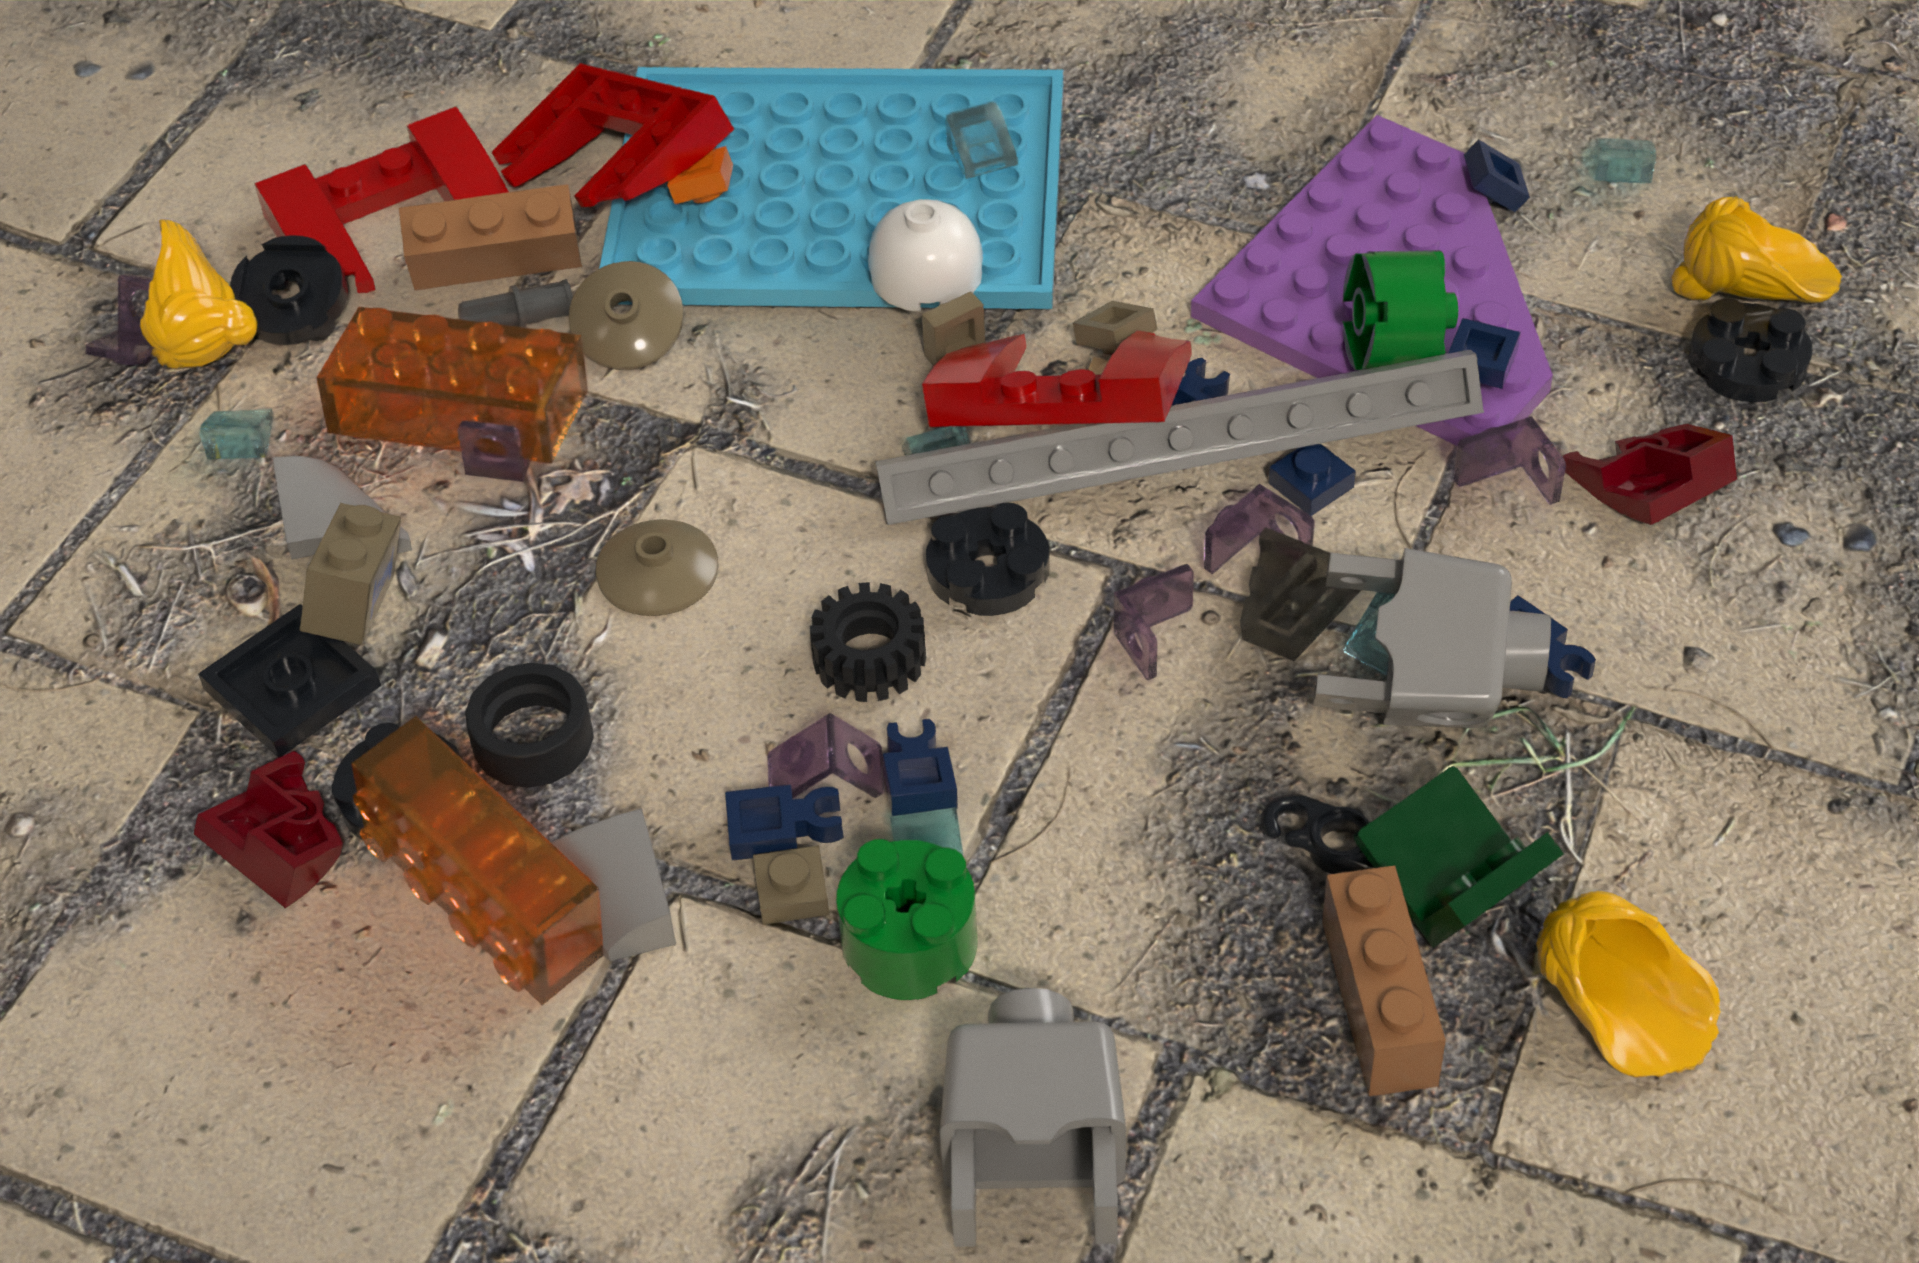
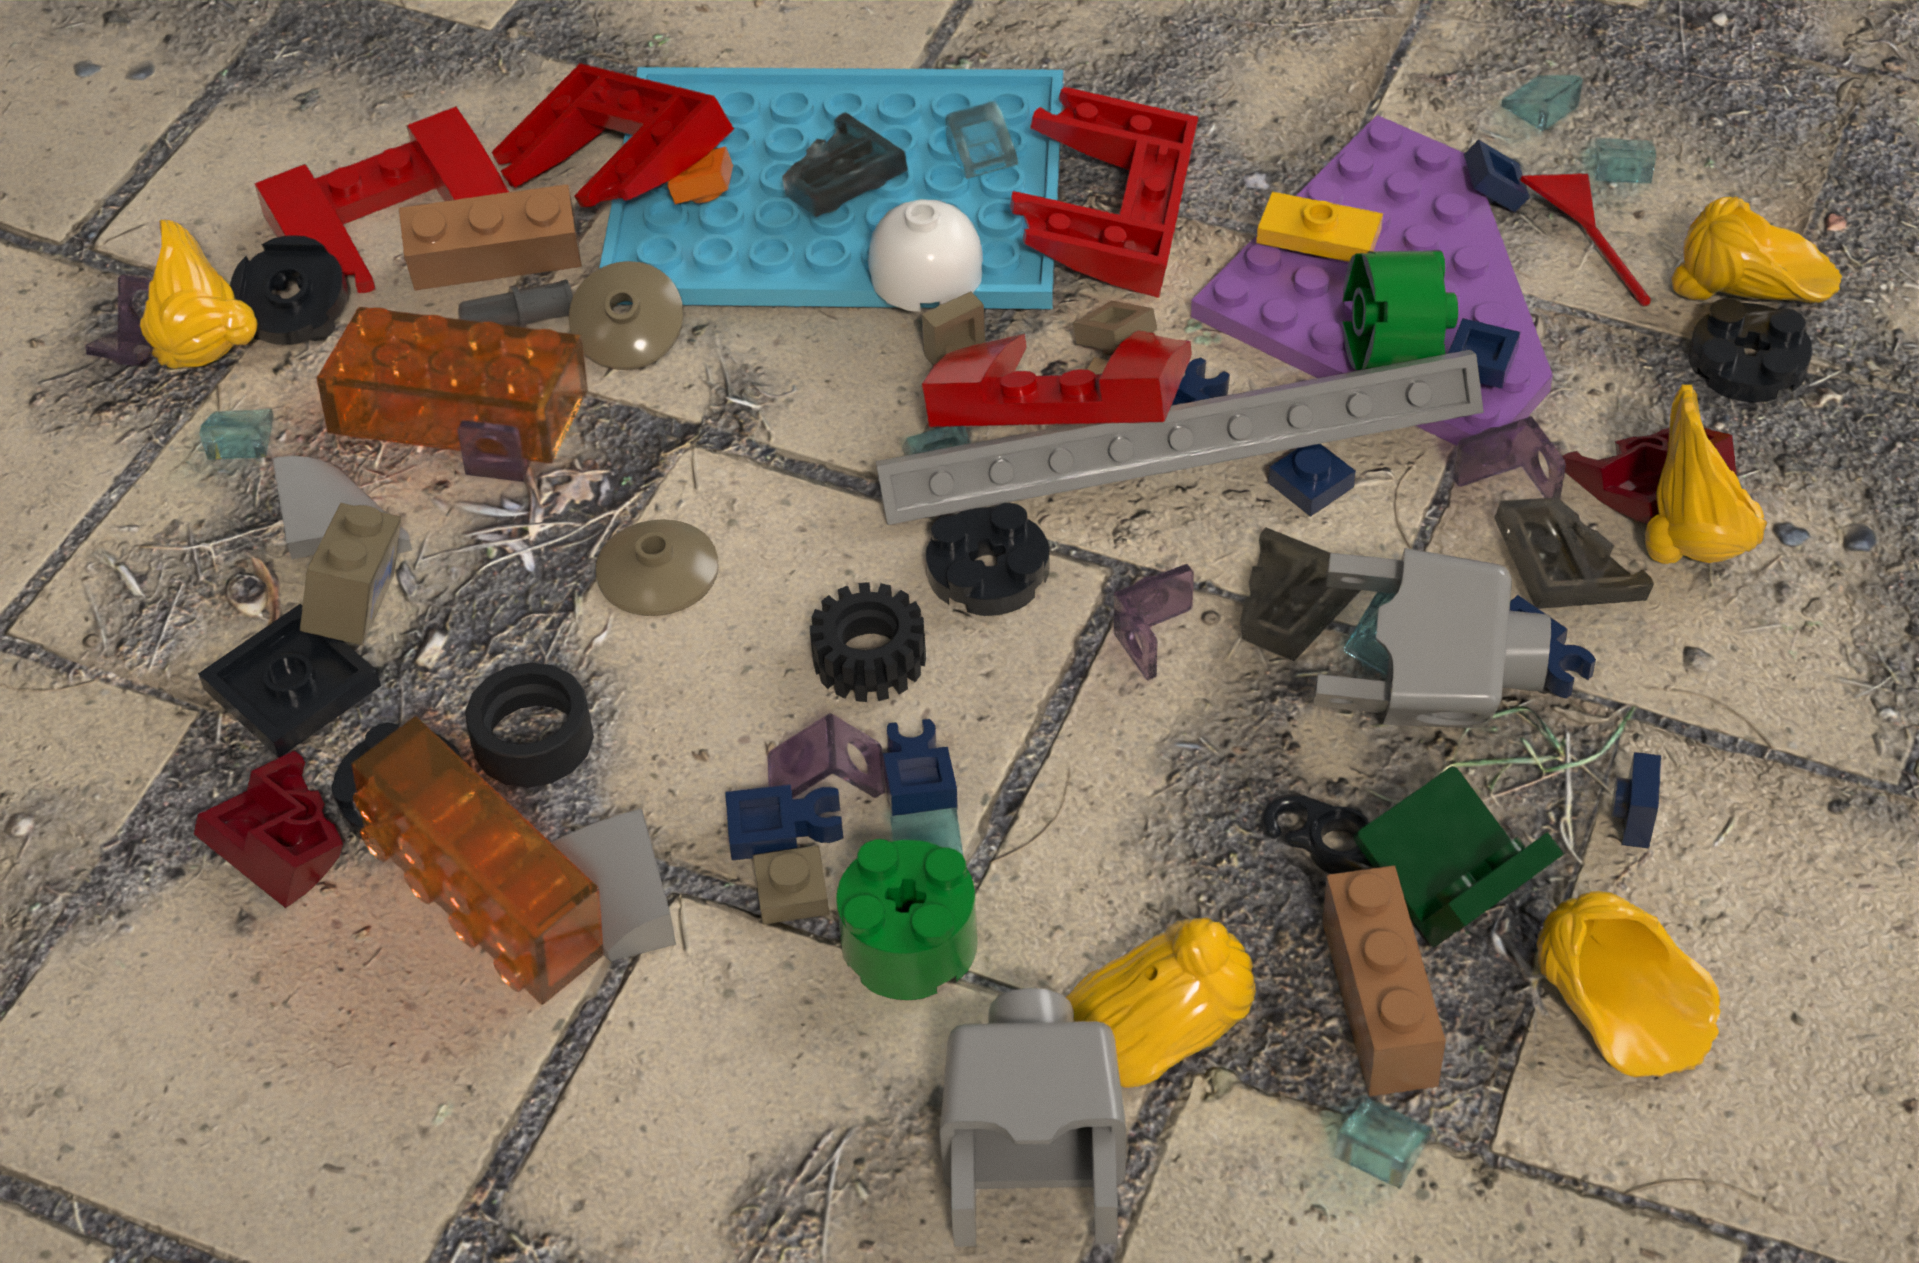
(843, 168): none -> clear smoke wing
(1114, 248): none -> red wedge
(1168, 997): none -> yellow hair
(1242, 522): bracket -> none
(1318, 227): none -> yellow plate
(1381, 1142): none -> clear light blue slope
(1545, 99): none -> clear light blue slope
(1563, 558): none -> clear smoke wing
(1574, 197): none -> red piece
(1638, 799): none -> dark blue plate
(1698, 497): none -> yellow hair

